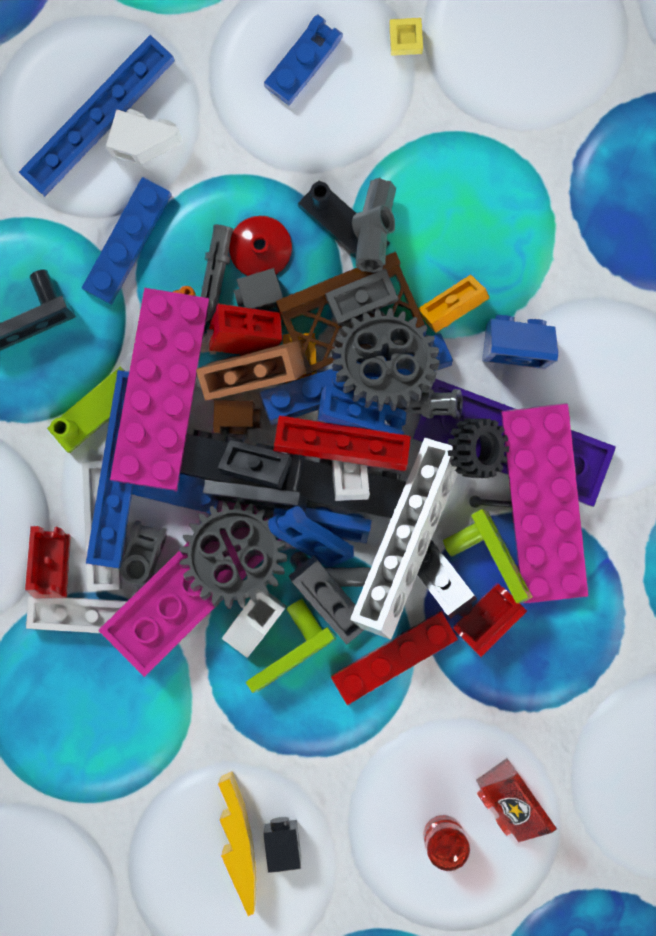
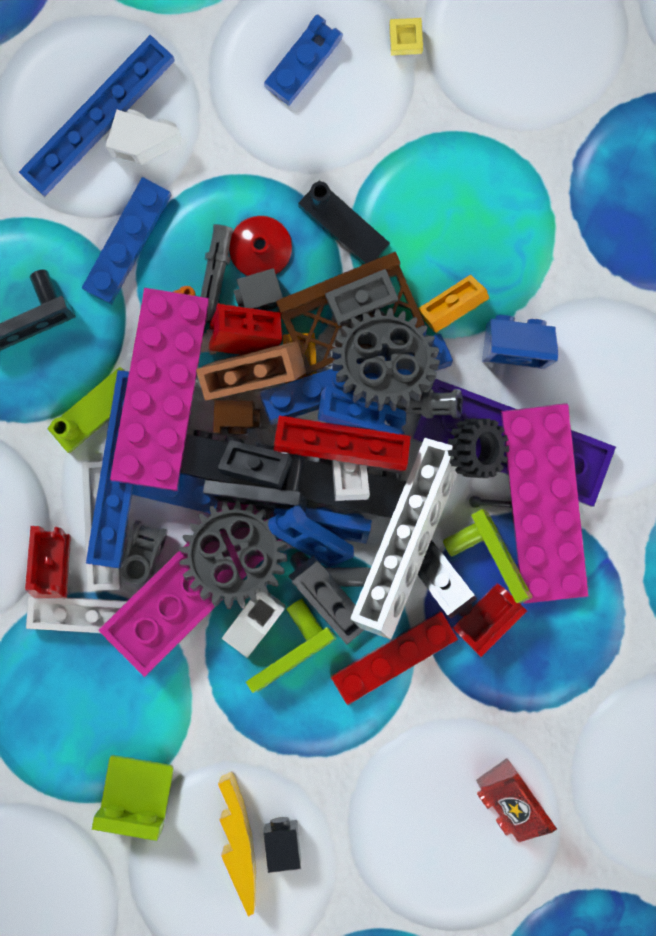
(134, 798): none -> lime bracket
(373, 225): dark grey piece -> none
(446, 843): clear red wheel -> none

